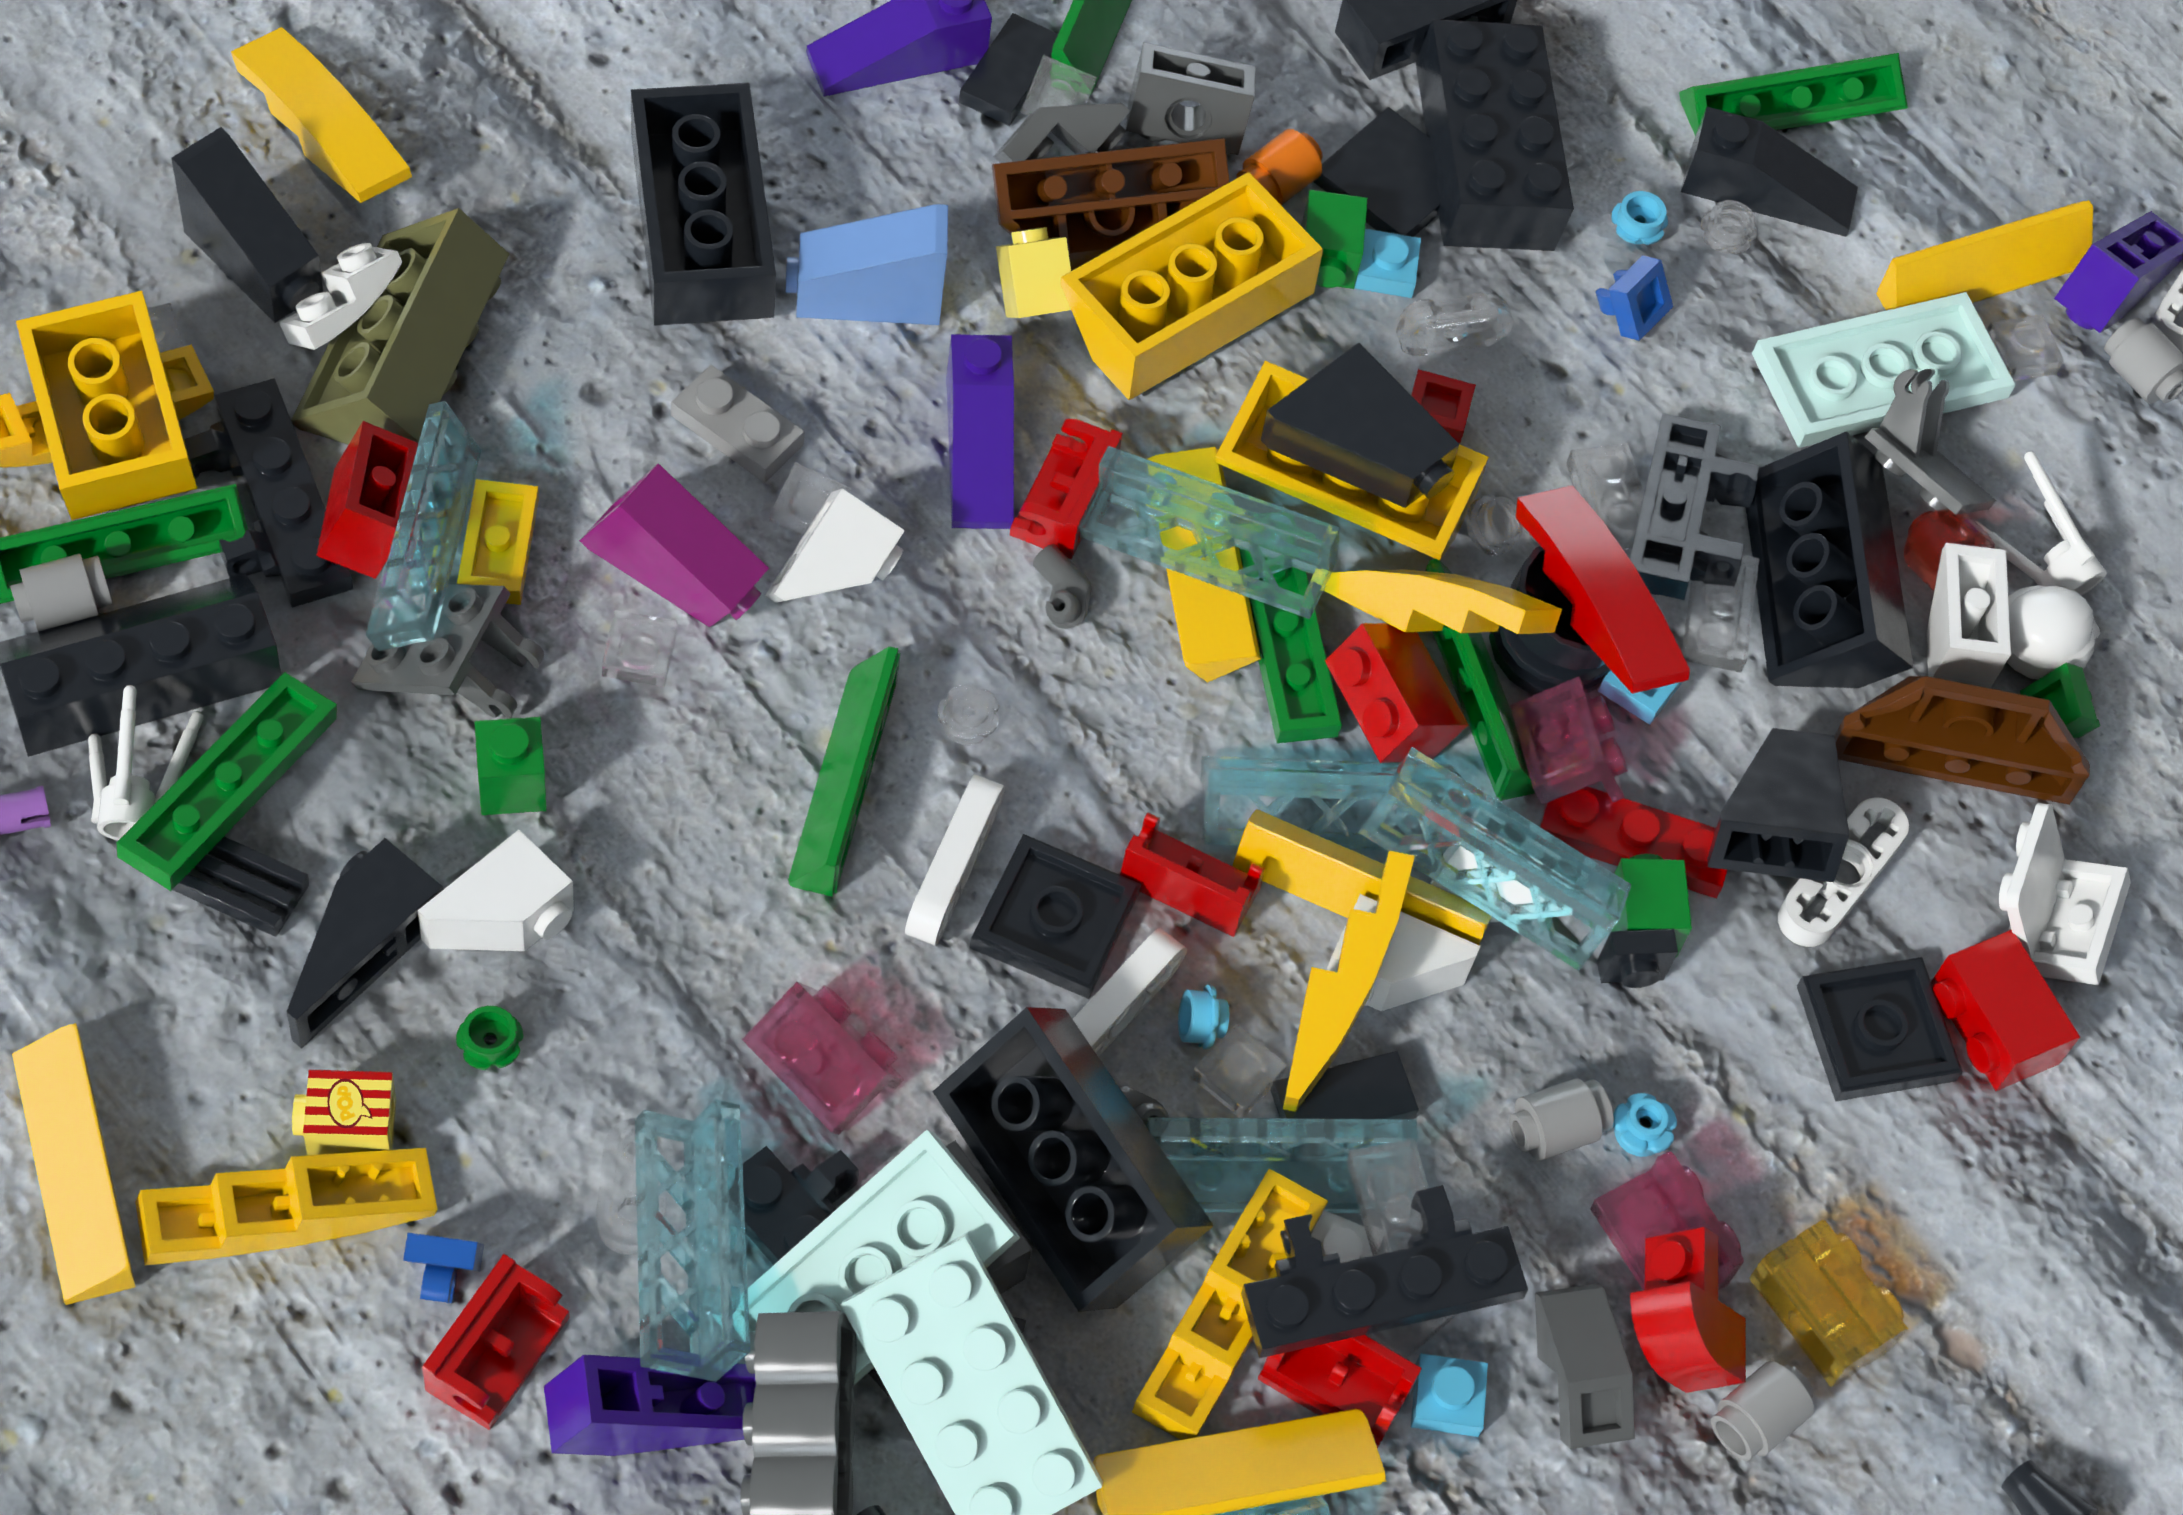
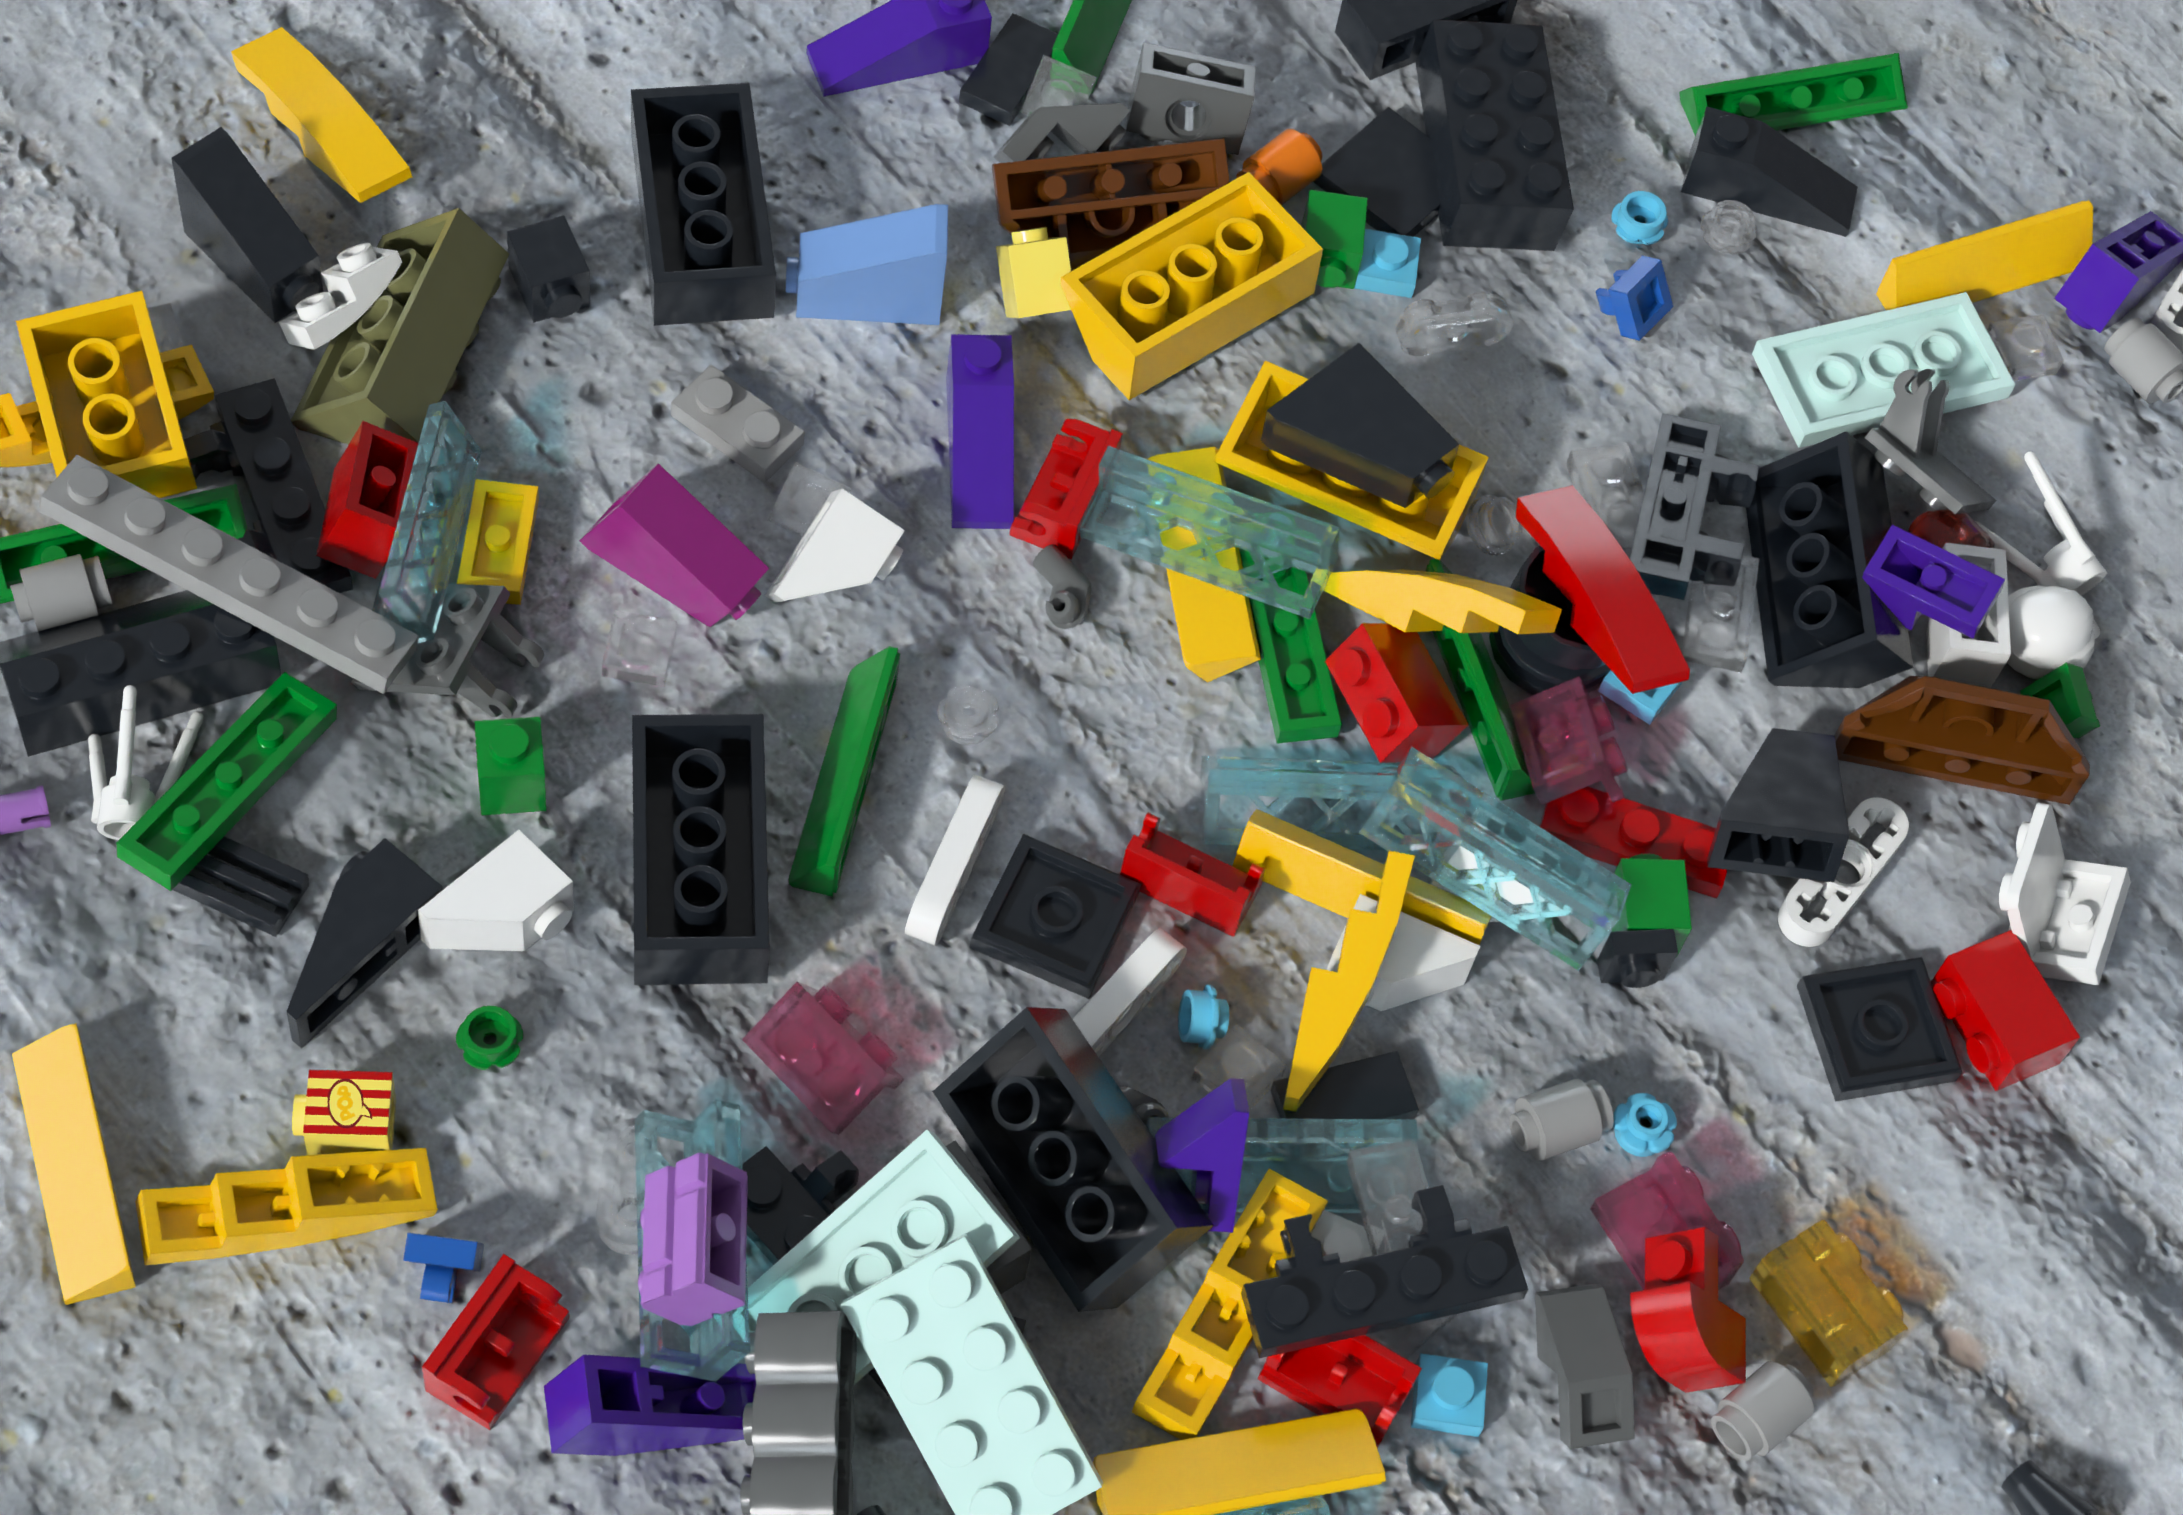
(229, 573): none -> light grey plate
(549, 269): none -> black brick
(694, 1240): none -> medium lavender brick
(700, 849): none -> black brick
(1212, 1144): none -> dark purple slope
(1445, 400): red plate -> none
(1927, 580): none -> dark purple slope

